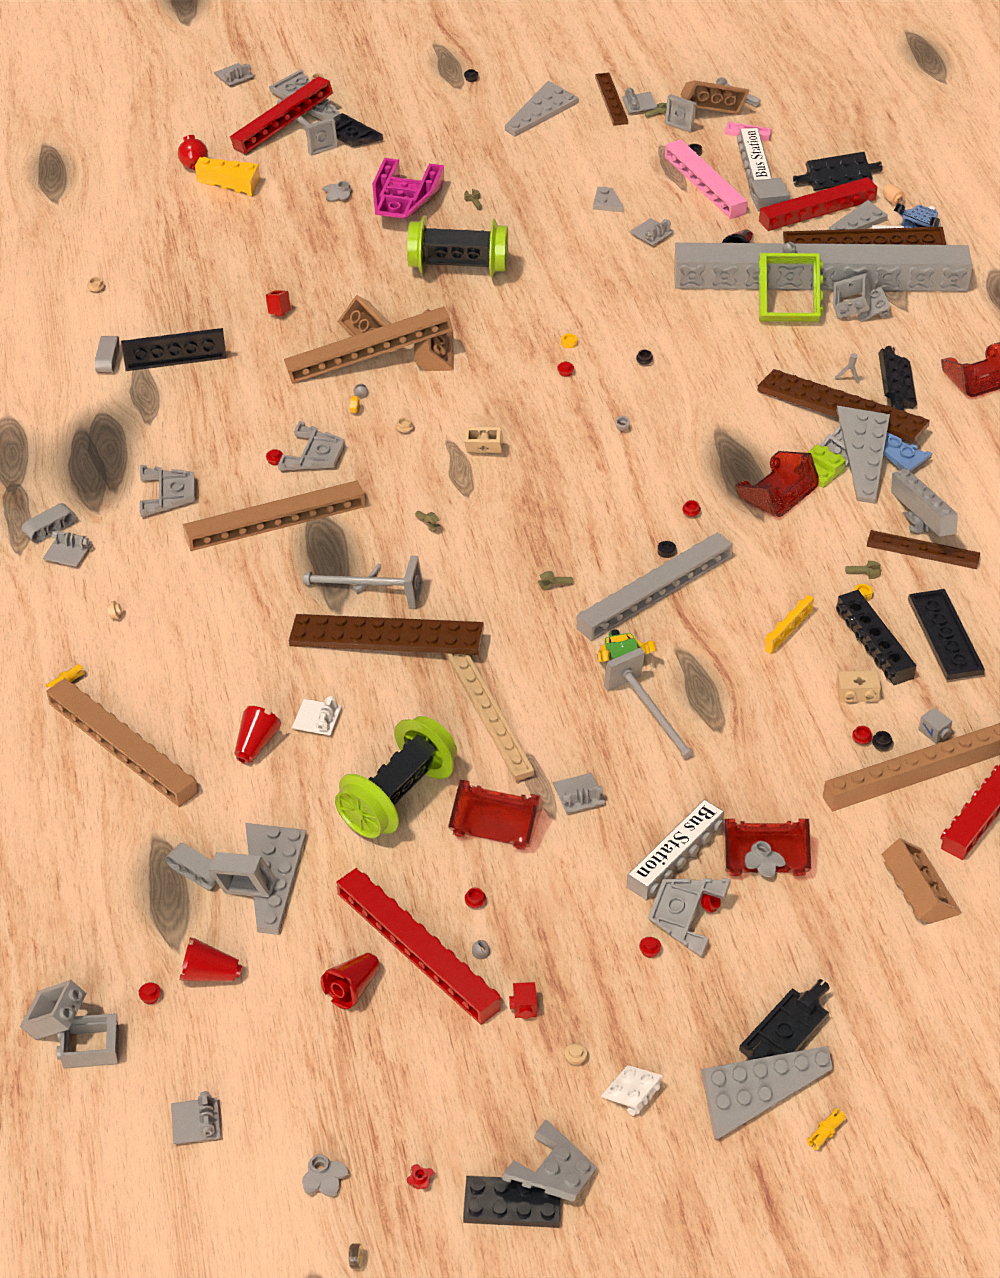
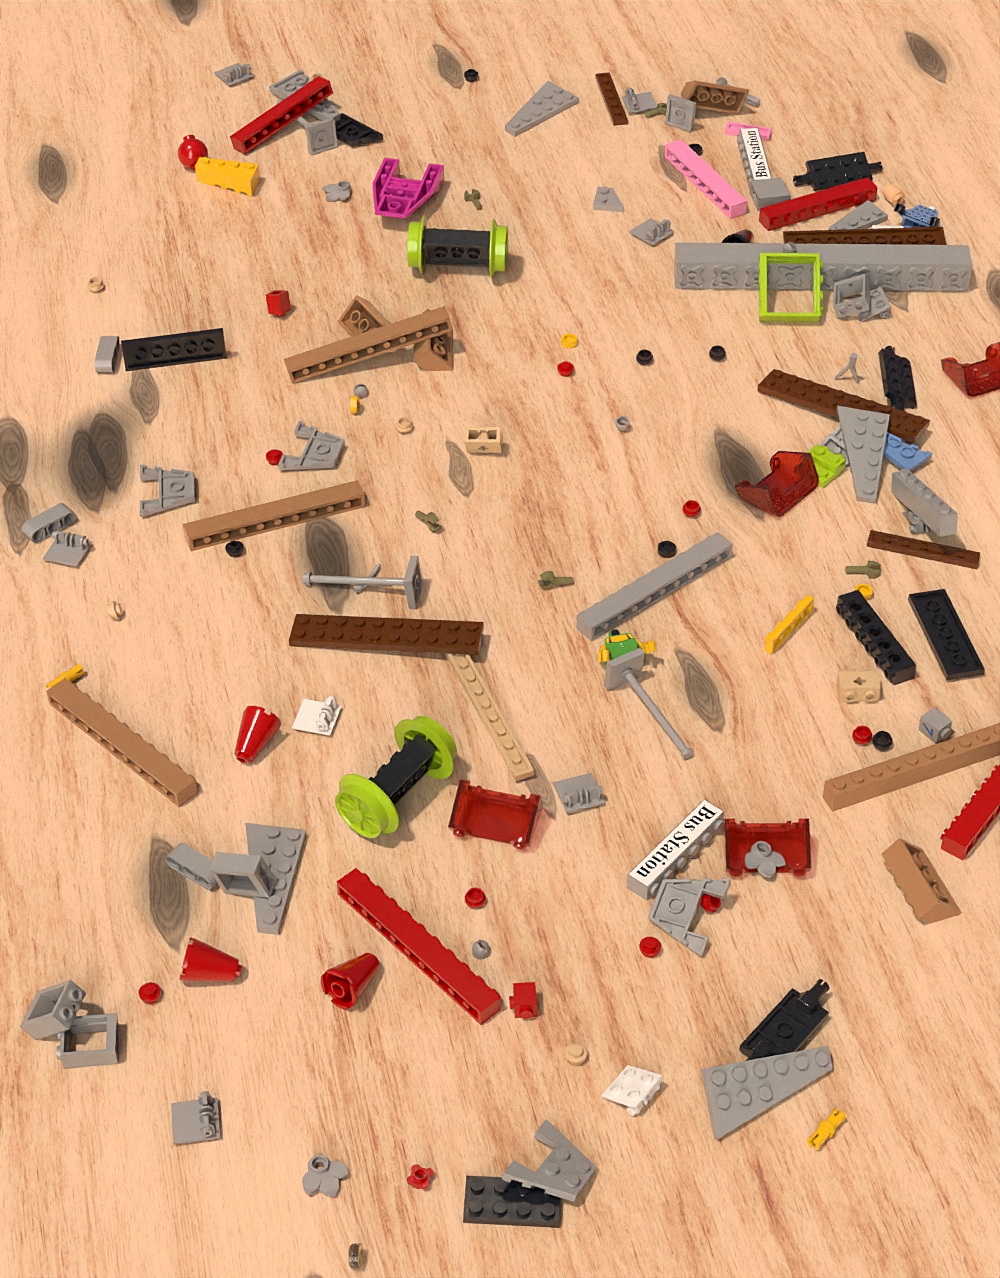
(234, 548): none -> black plate
(717, 353): none -> black plate

